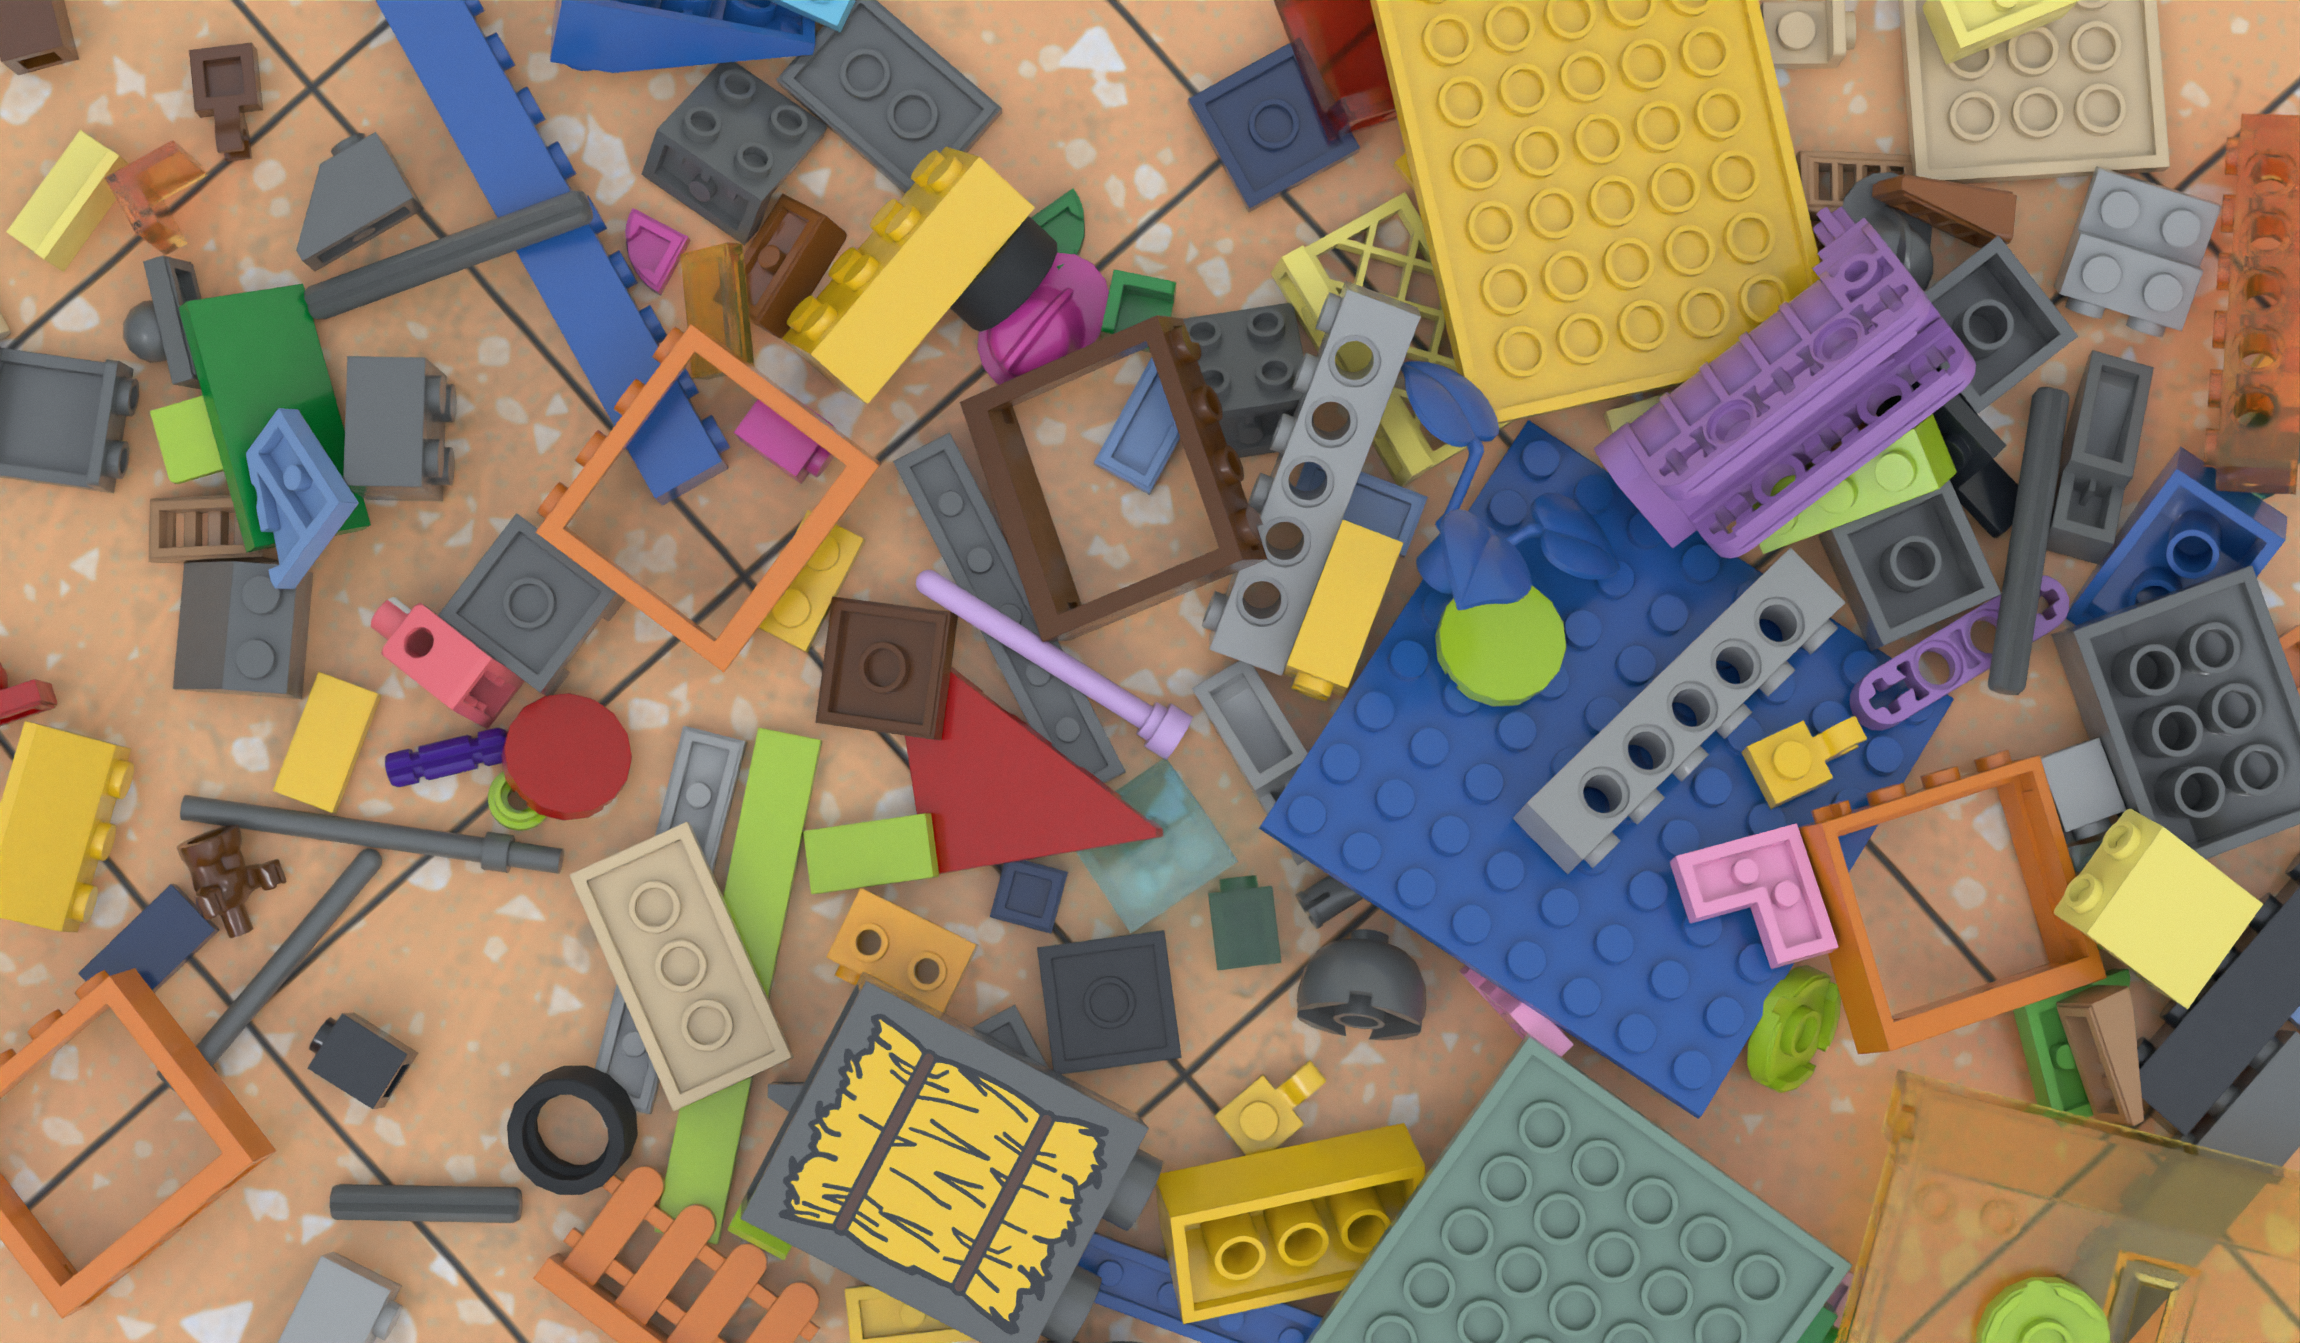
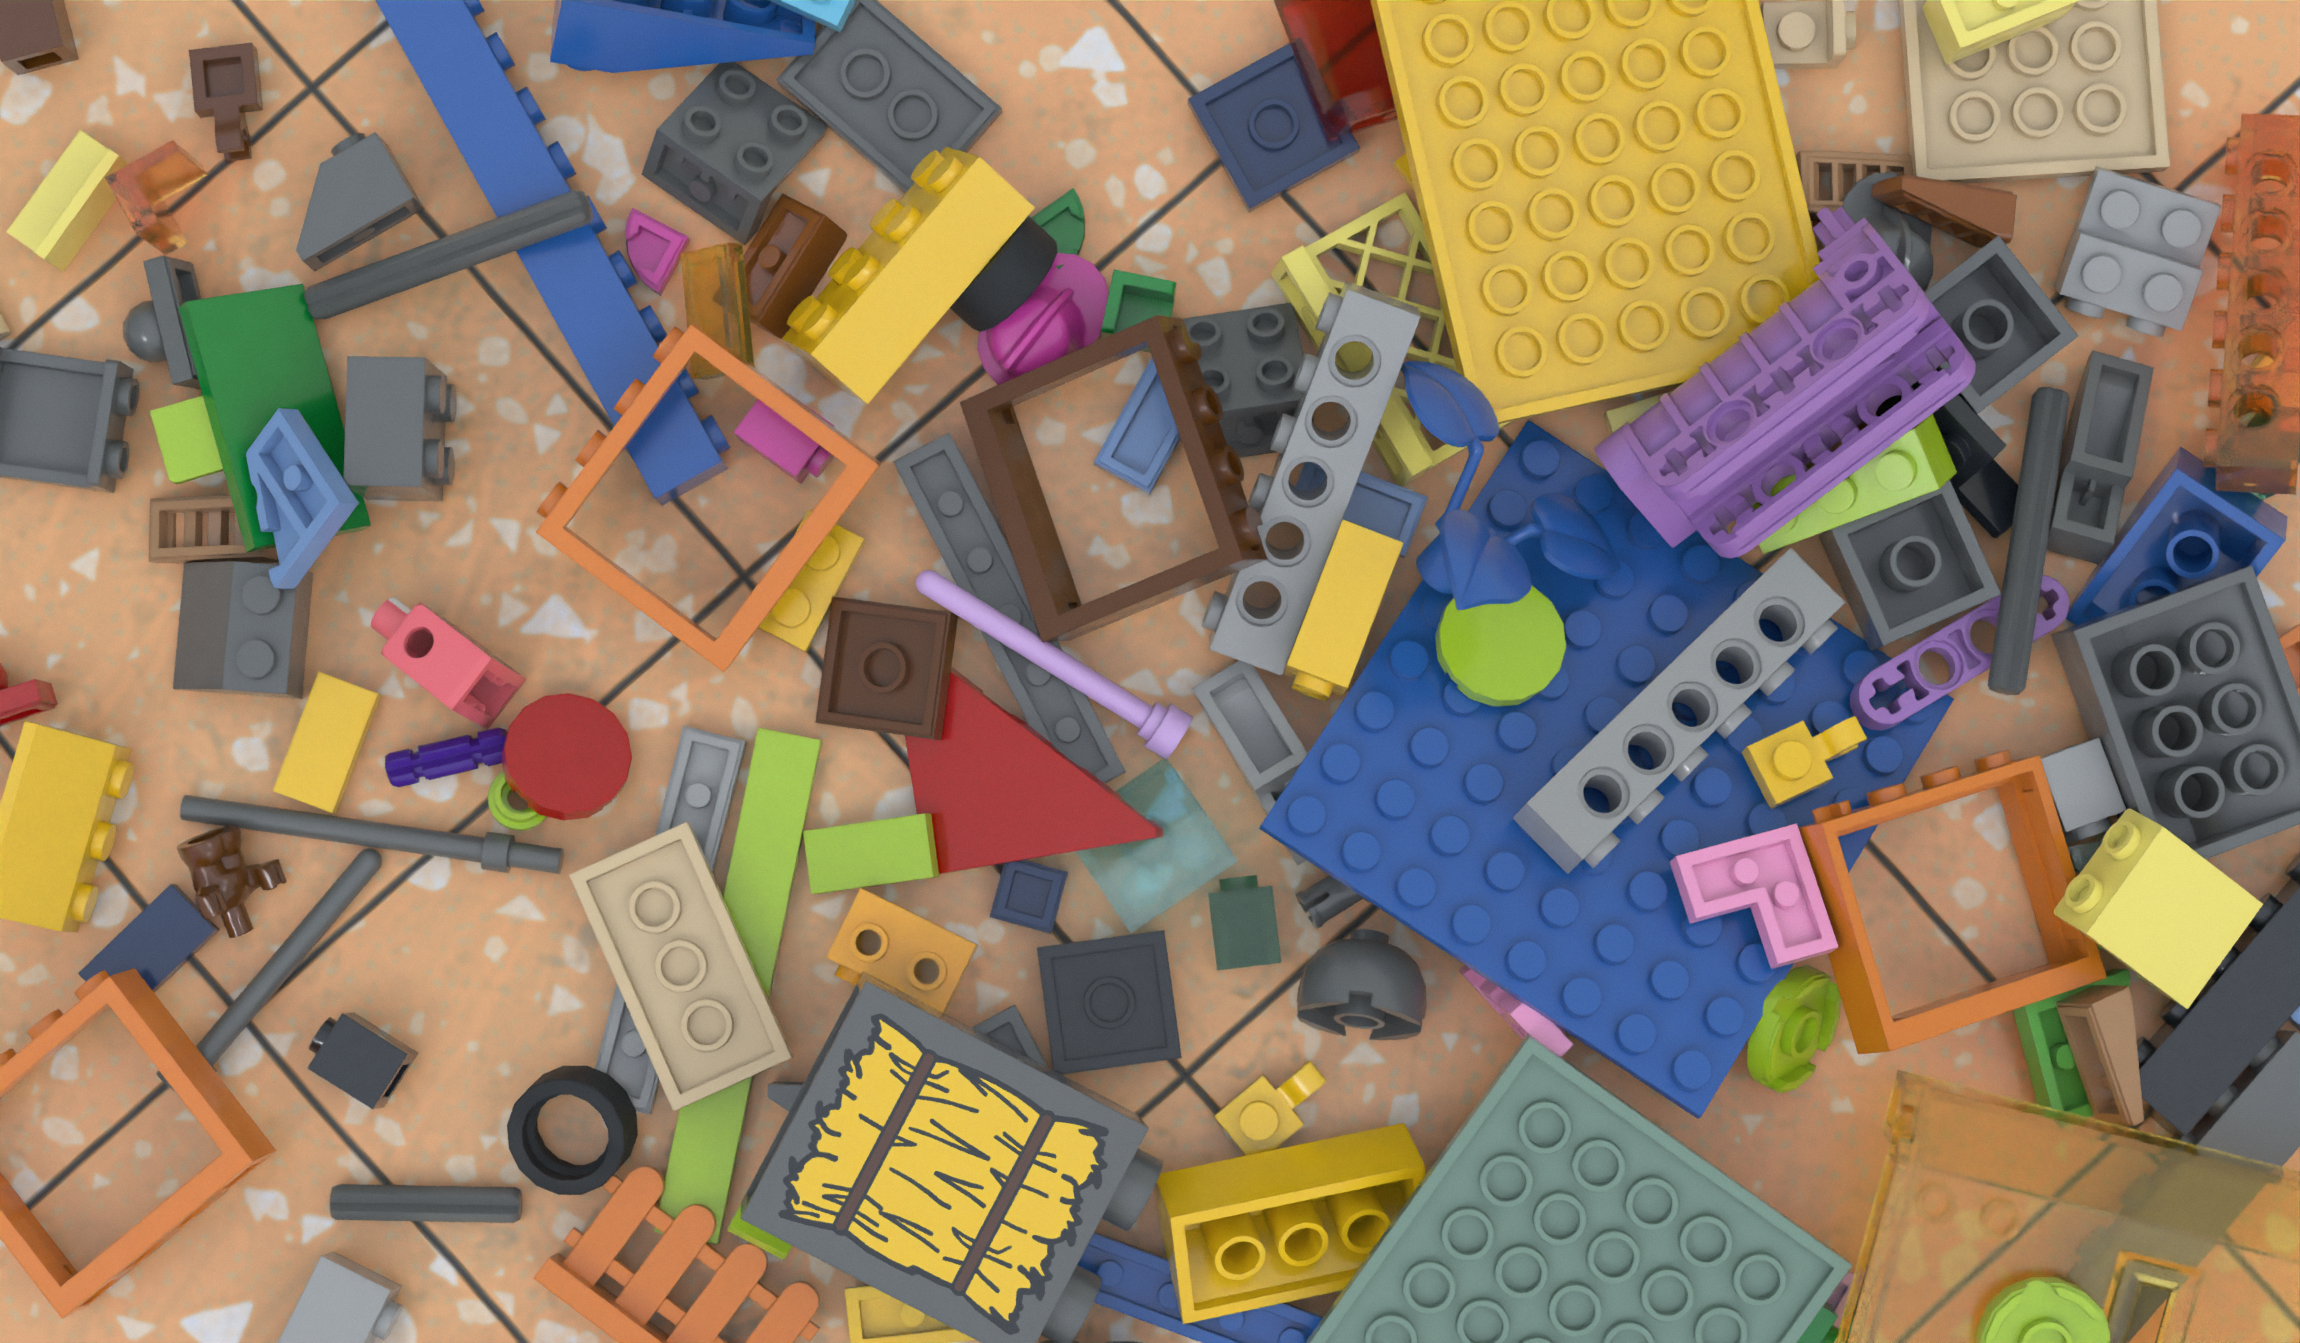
(530, 606): dark grey panel -> none

